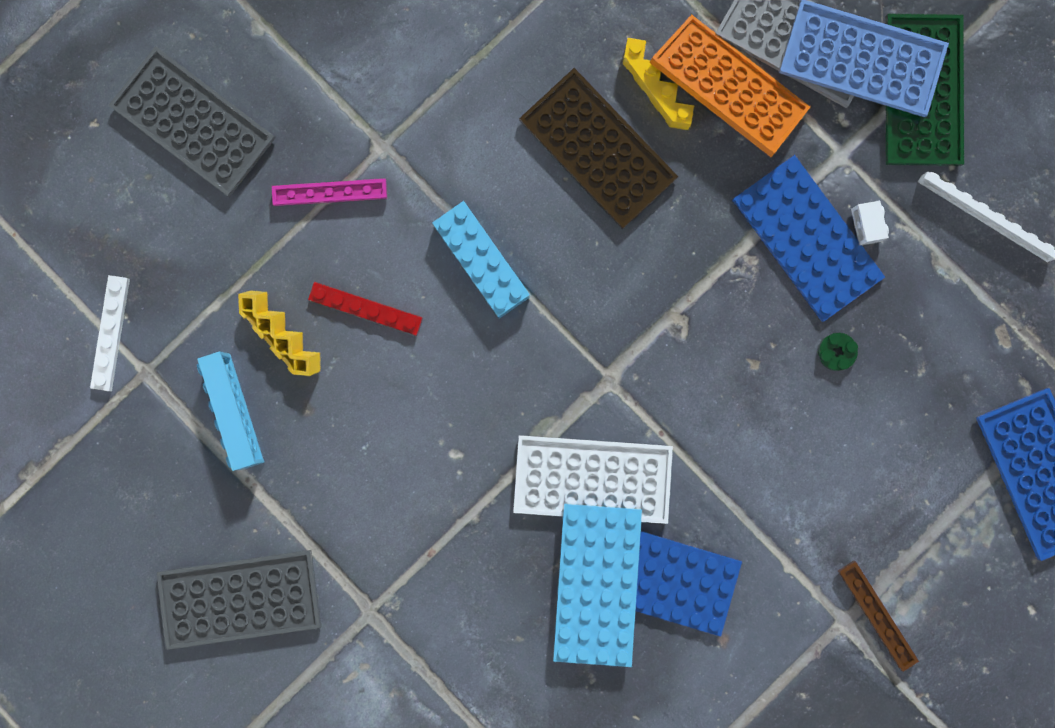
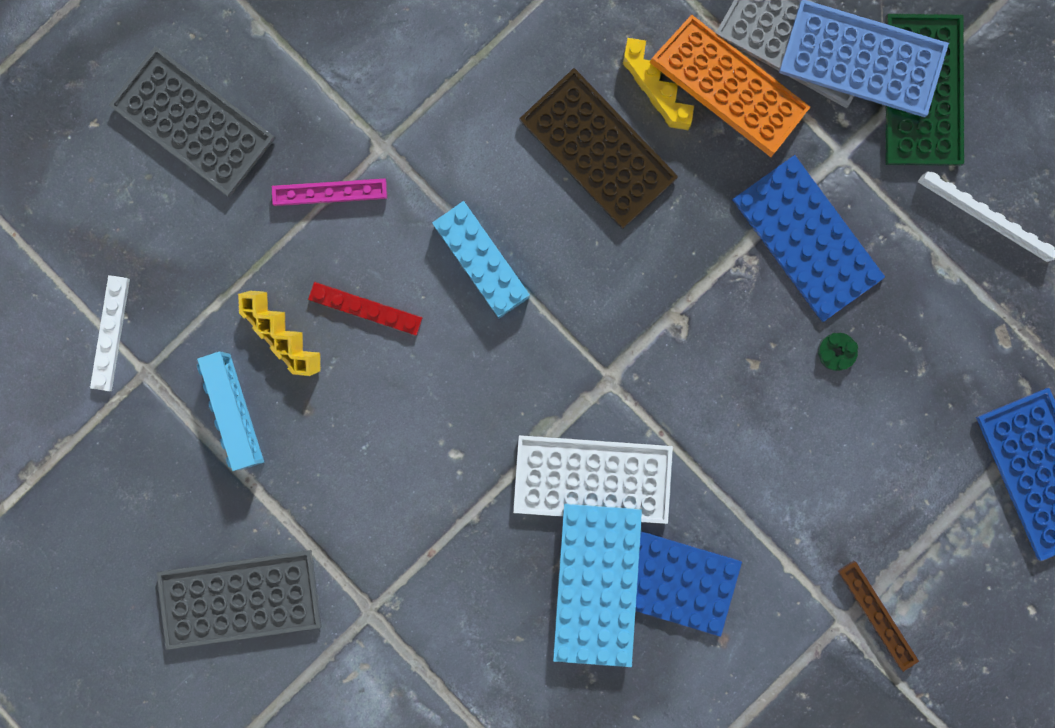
(870, 223): white brick -> none

